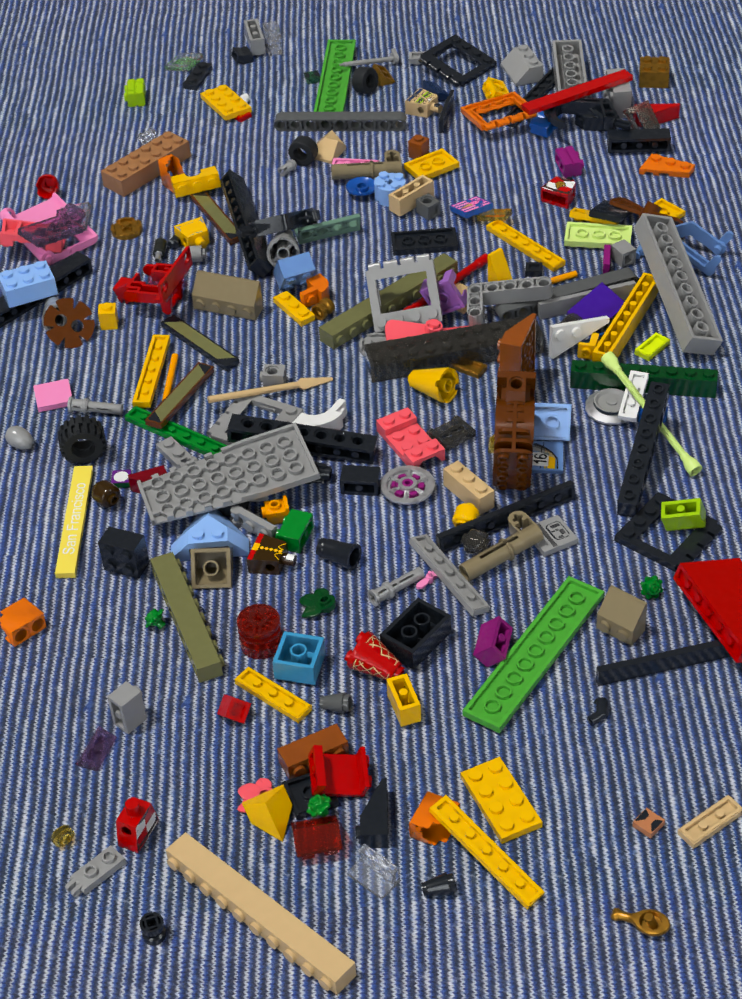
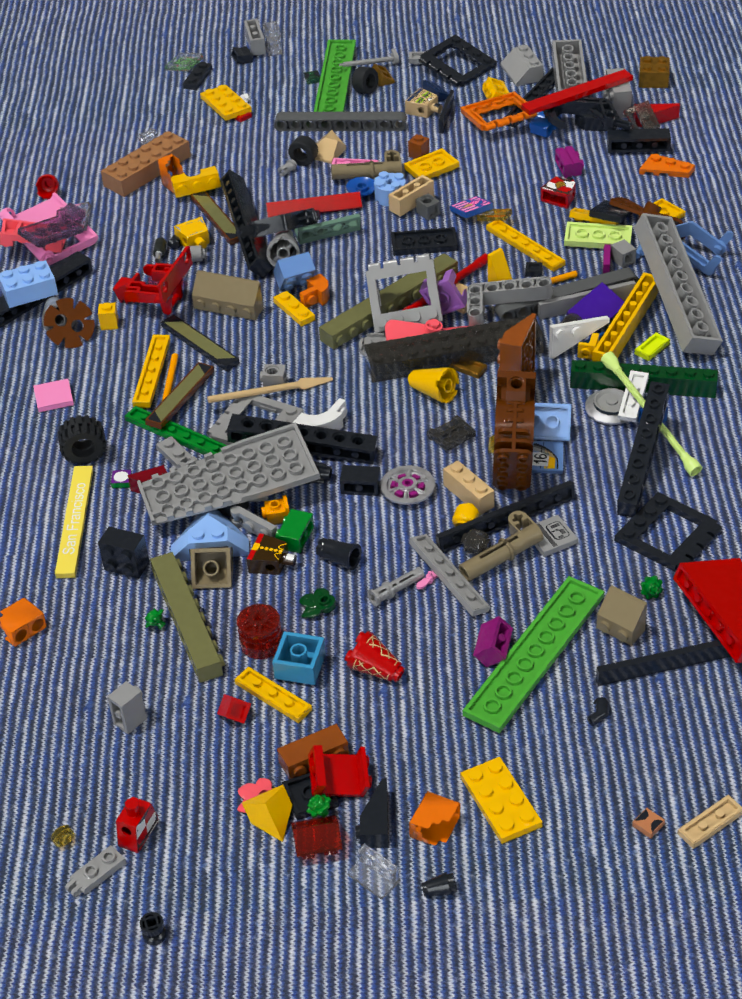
(19, 438): light grey animal -> none
(86, 406): light grey pin -> none
(96, 749): clear purple slope -> none
(105, 493): dark brown head -> none
(126, 228): pearl gold tile -> none
(135, 92): lime brick -> none
(261, 914): tan brick -> none
(322, 203): none -> red tile
(323, 308): pearl gold wheel -> none
(337, 702): dark grey cone -> none
(403, 700): yellow brick -> none
(408, 438): coral piece -> none
(416, 632): black brick -> none
(486, 852): yellow tile -> none
(646, 921): pearl gold piece -> none
(683, 514): lime brick -> none

